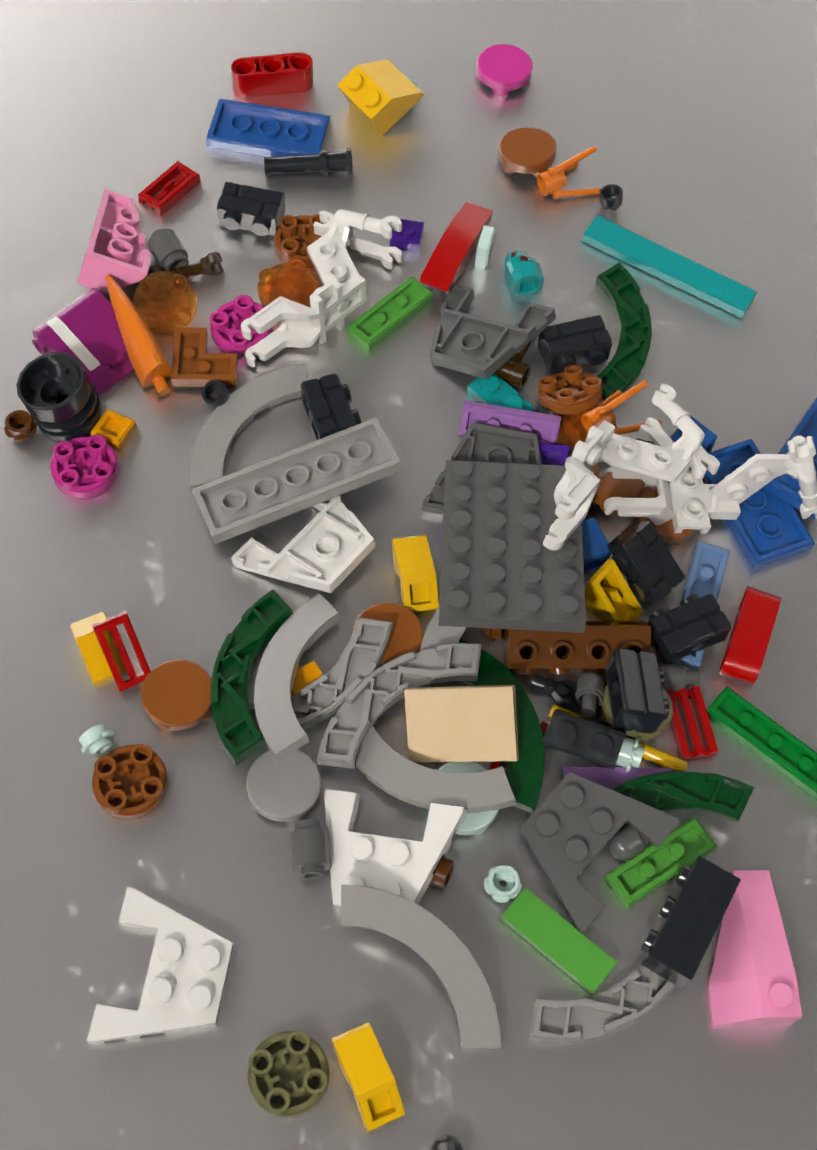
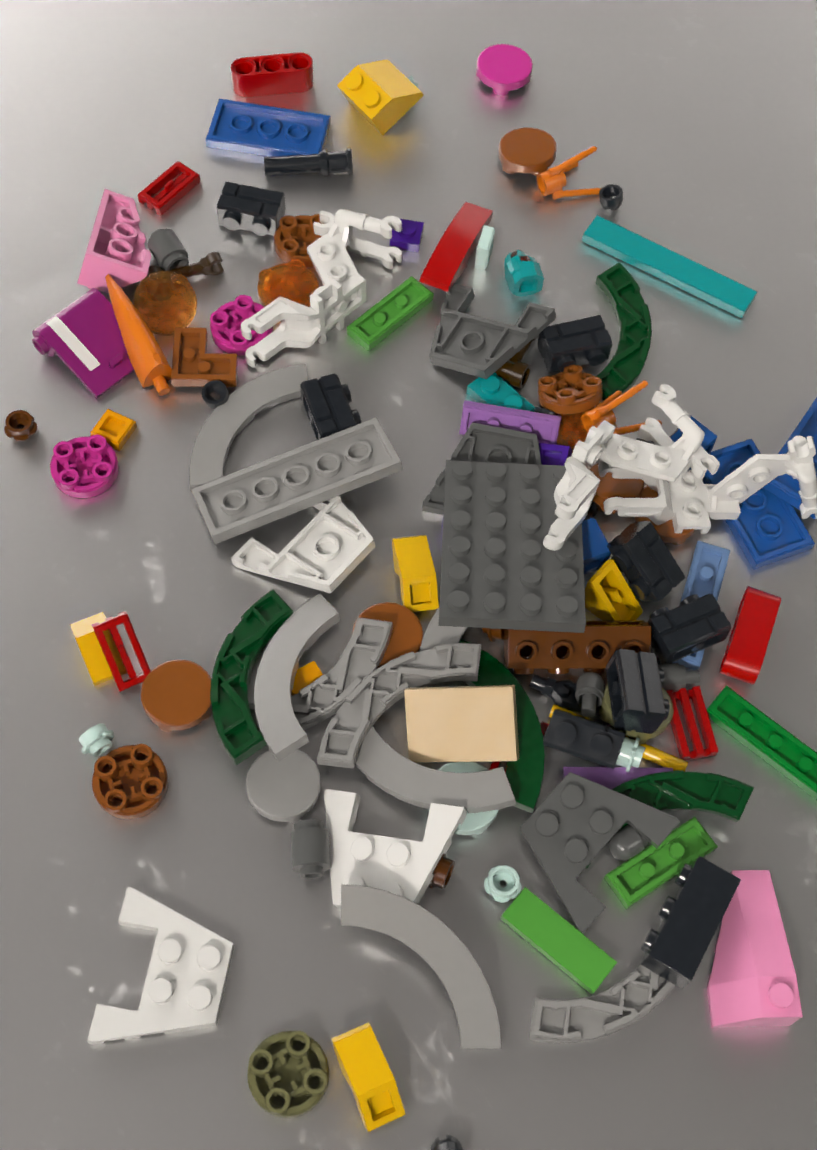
(59, 396): black wheel -> none

